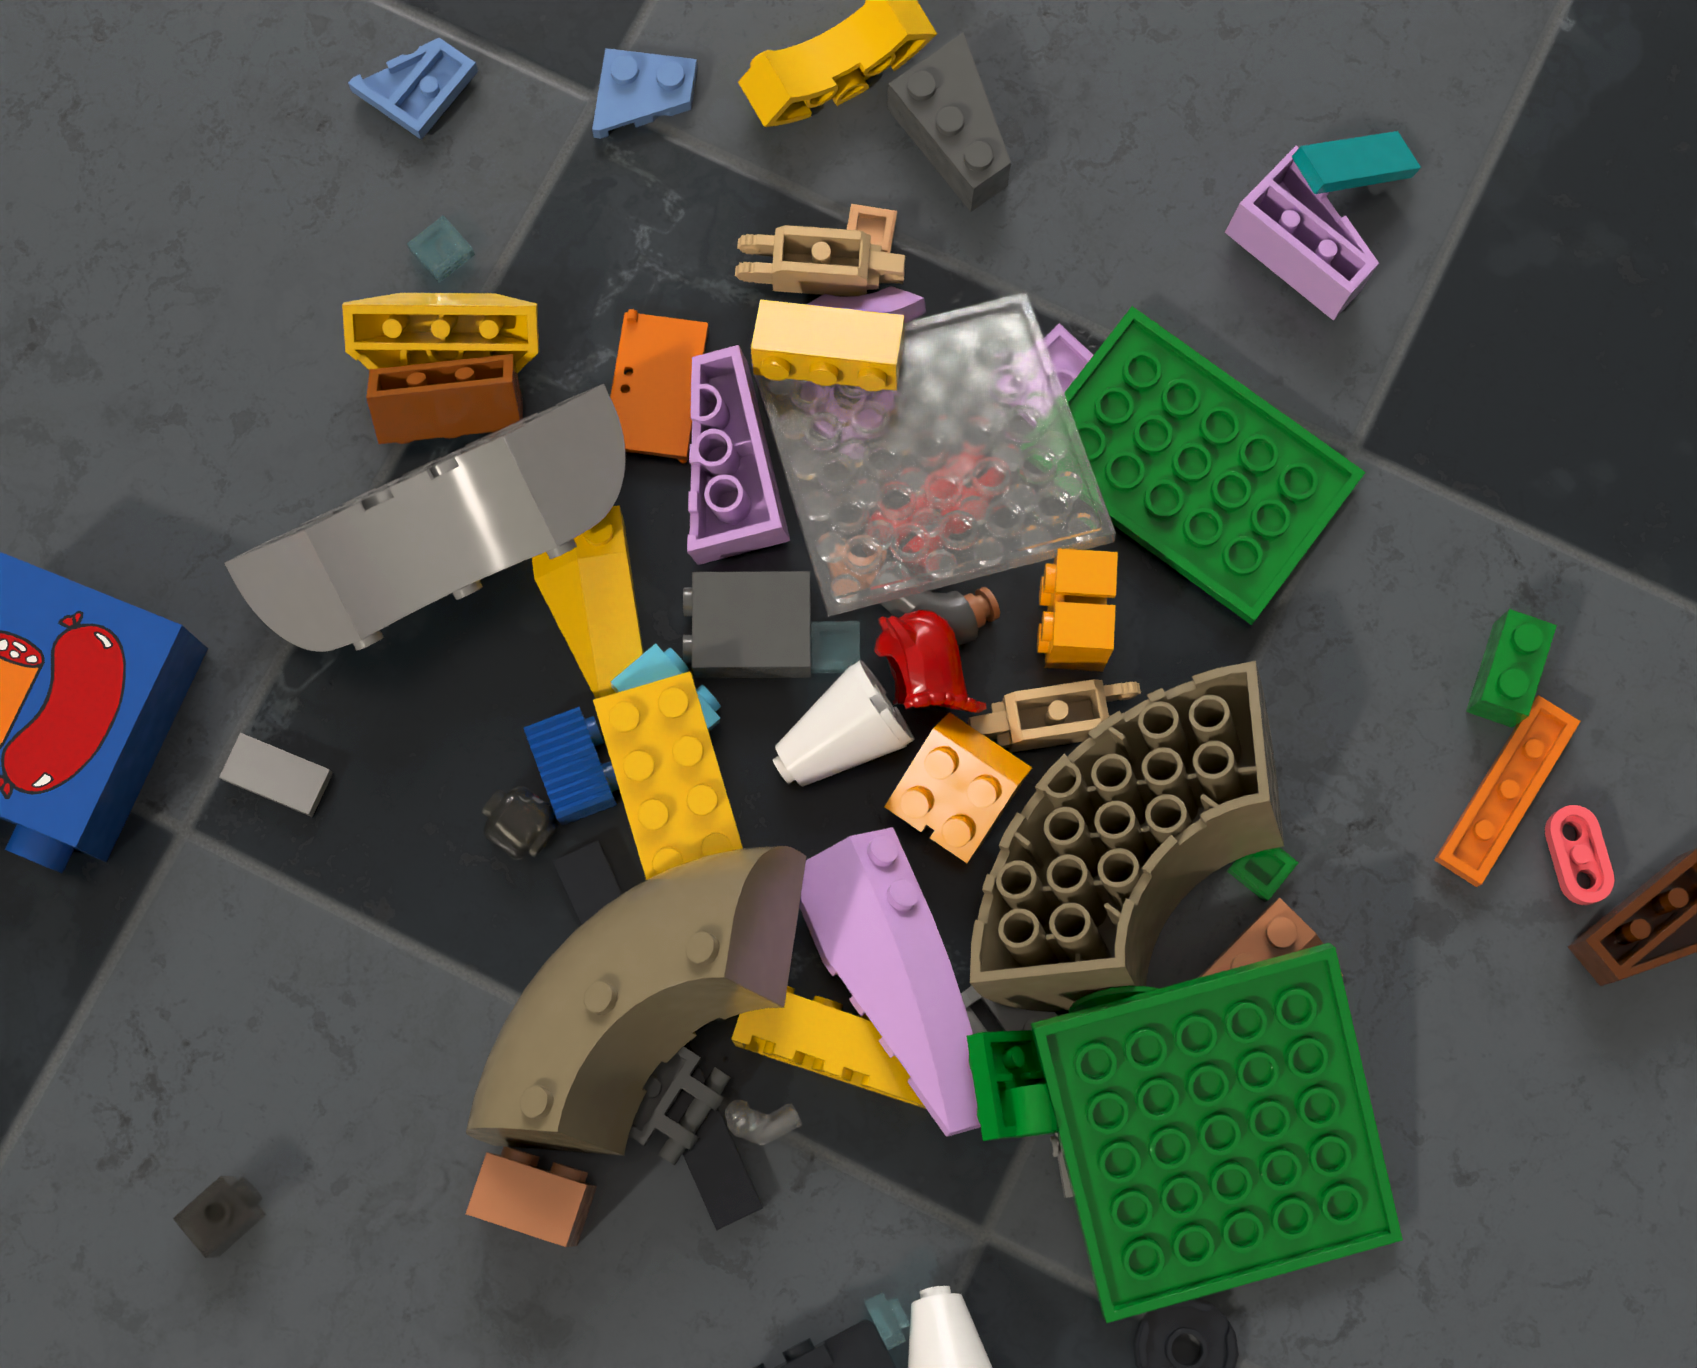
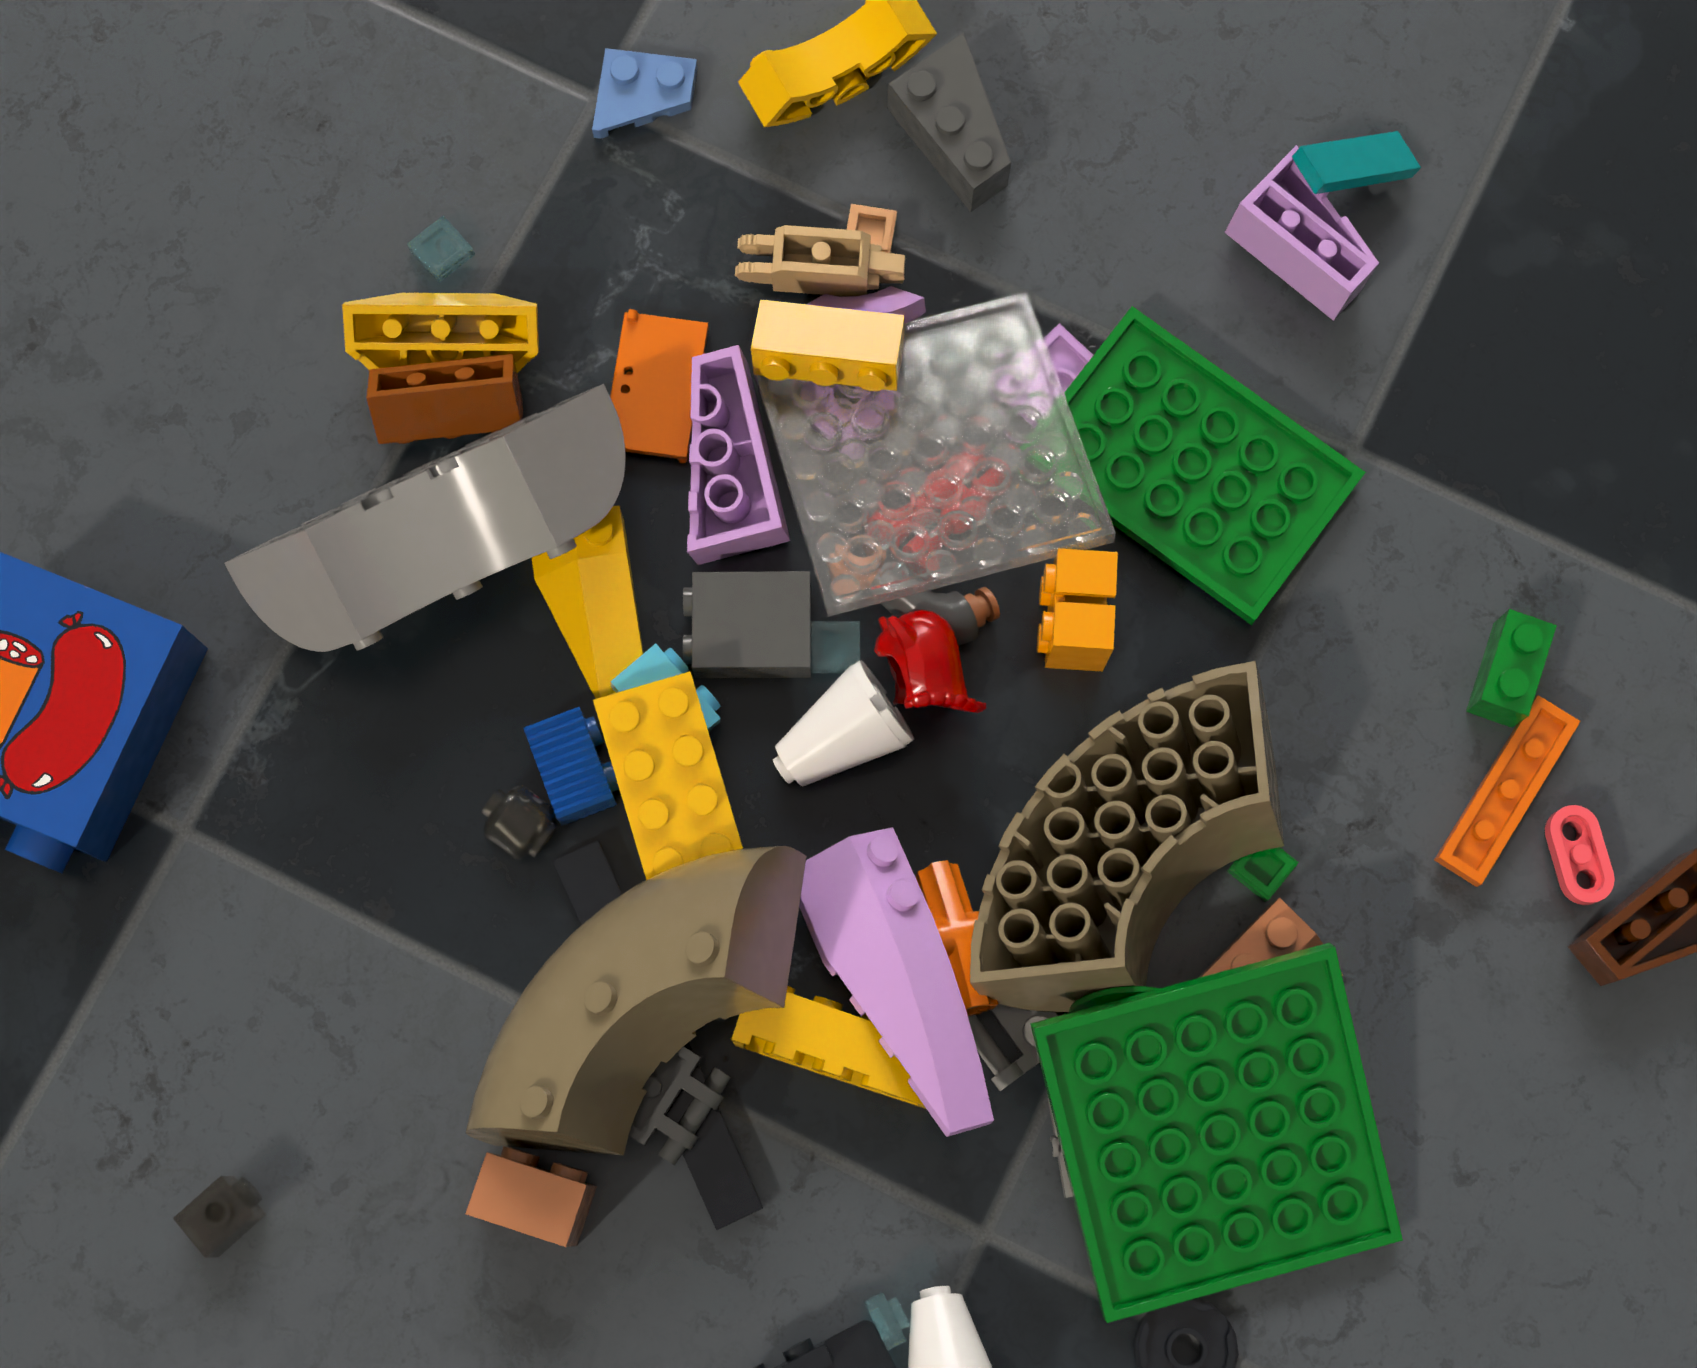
(276, 774): light grey tile -> none
(417, 85): medium blue wing -> none
(757, 1126): clear arm -> none
(955, 921): none -> orange piece
(958, 786): light orange piece -> none
(1010, 1086): green plate -> none
(1050, 714): tan hinge -> none

